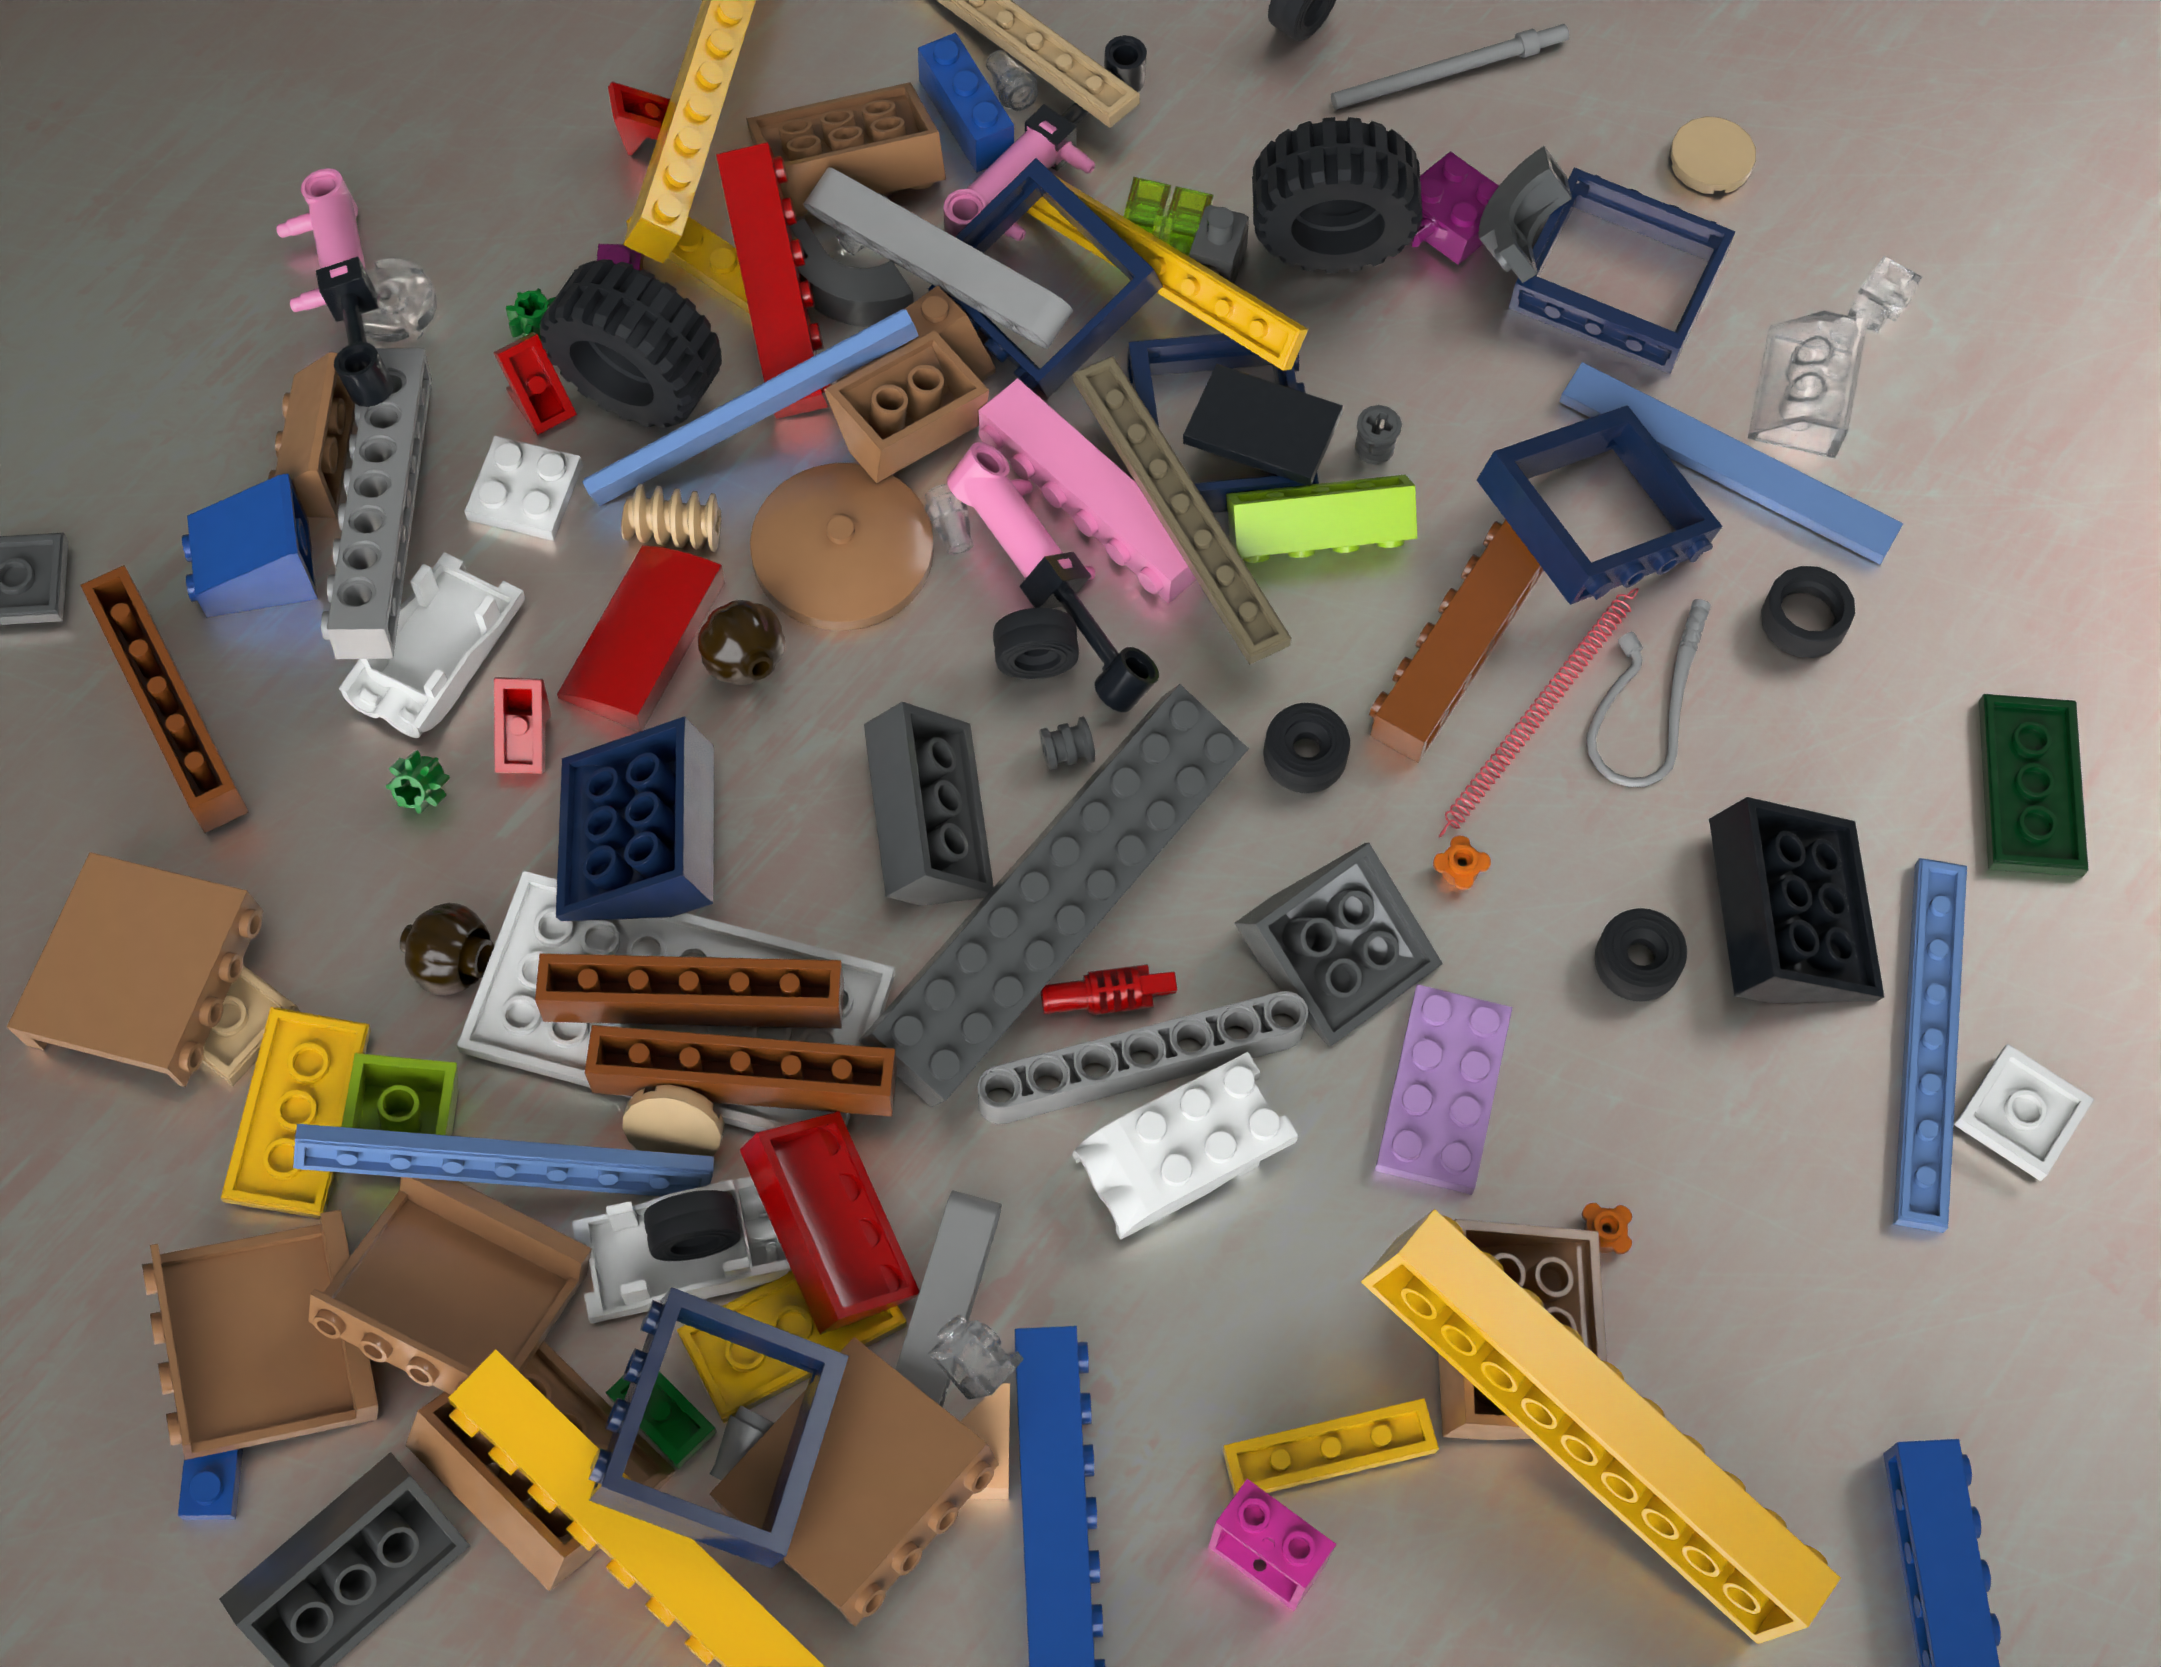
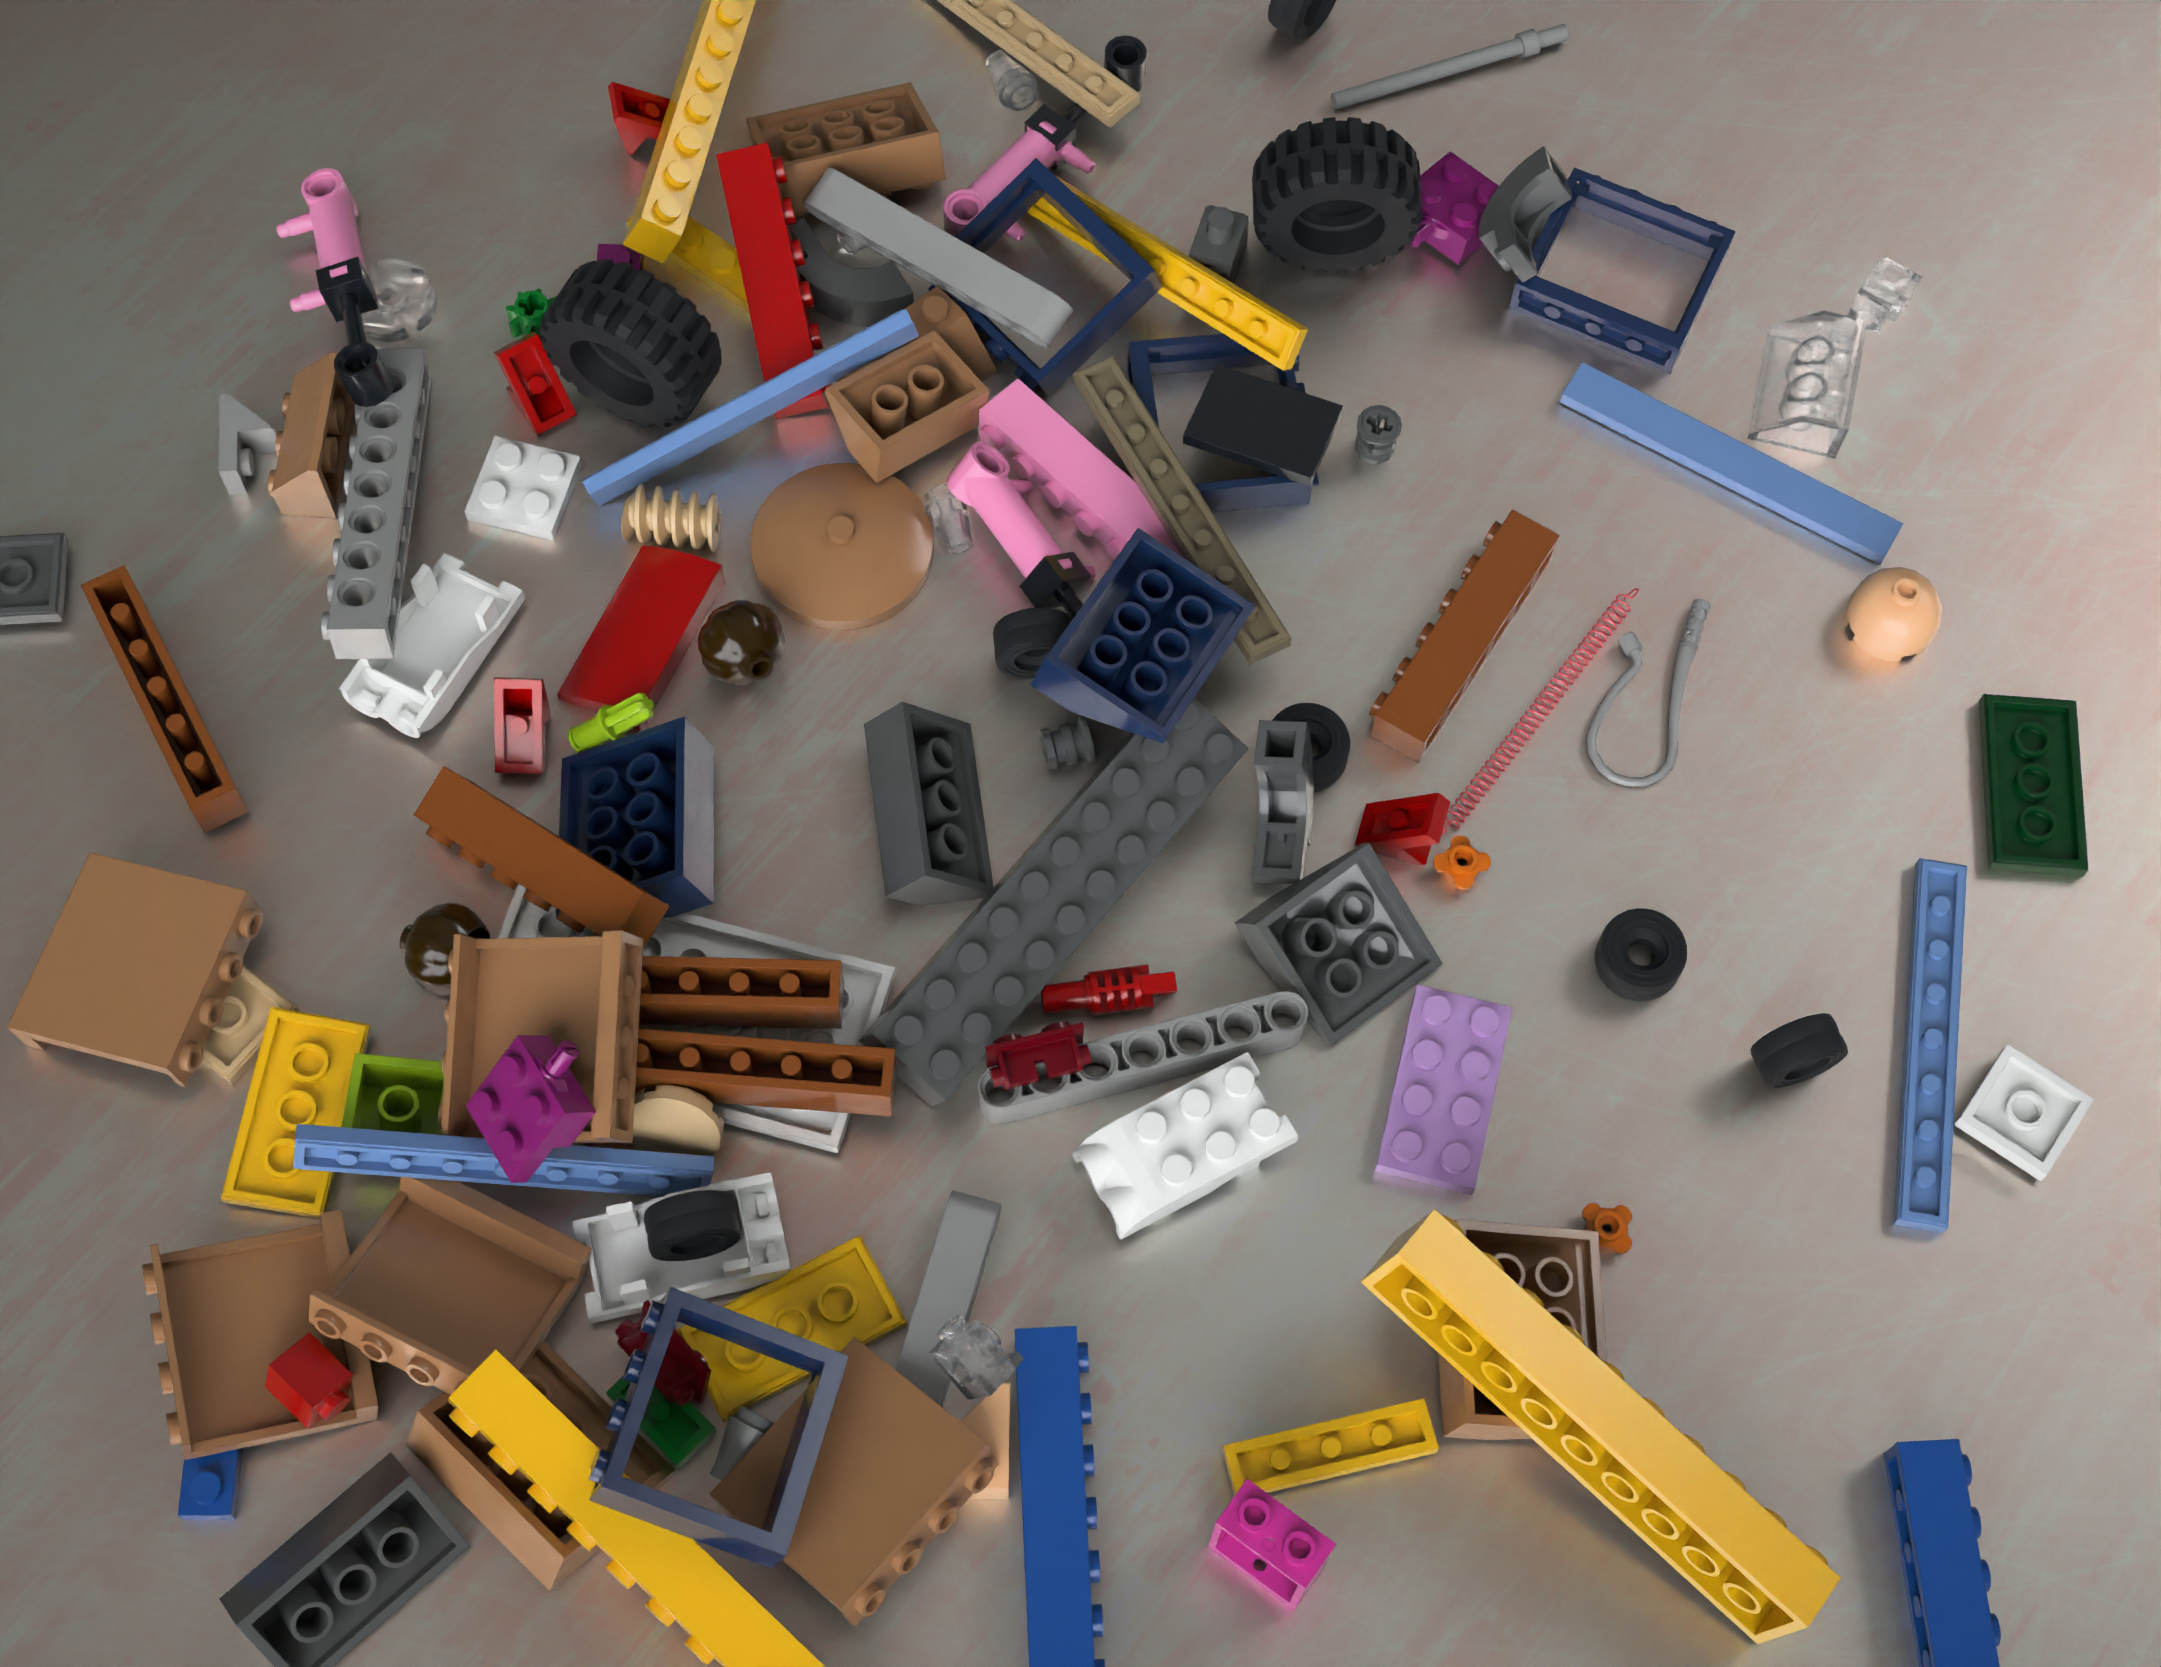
(240, 438): none -> light grey slope
(251, 551): blue slope -> none
(309, 1381): none -> red brick
(417, 782): green gear -> none
(530, 1104): none -> magenta plate
(536, 859): none -> dark orange brick
(553, 988): none -> medium nougat panel
(611, 722): none -> lime axle
(683, 1370): none -> dark red hinge
(829, 1221): red slope -> none
(965, 101): blue brick -> none
(1054, 1046): none -> dark red hinge
(1143, 641): none -> dark blue slope
(1171, 222): clear neon green hips -> none
(1285, 800): none -> dark grey arch
(1322, 517): lime brick -> none
(1404, 826): none -> red slope
(1549, 542): dark blue window -> none
(1712, 155): tan tile -> none
(1794, 905): black slope -> none
(1799, 1050): none -> black tyre
(1817, 583): black tyre -> none
(1894, 613): none -> light nougat cylinder

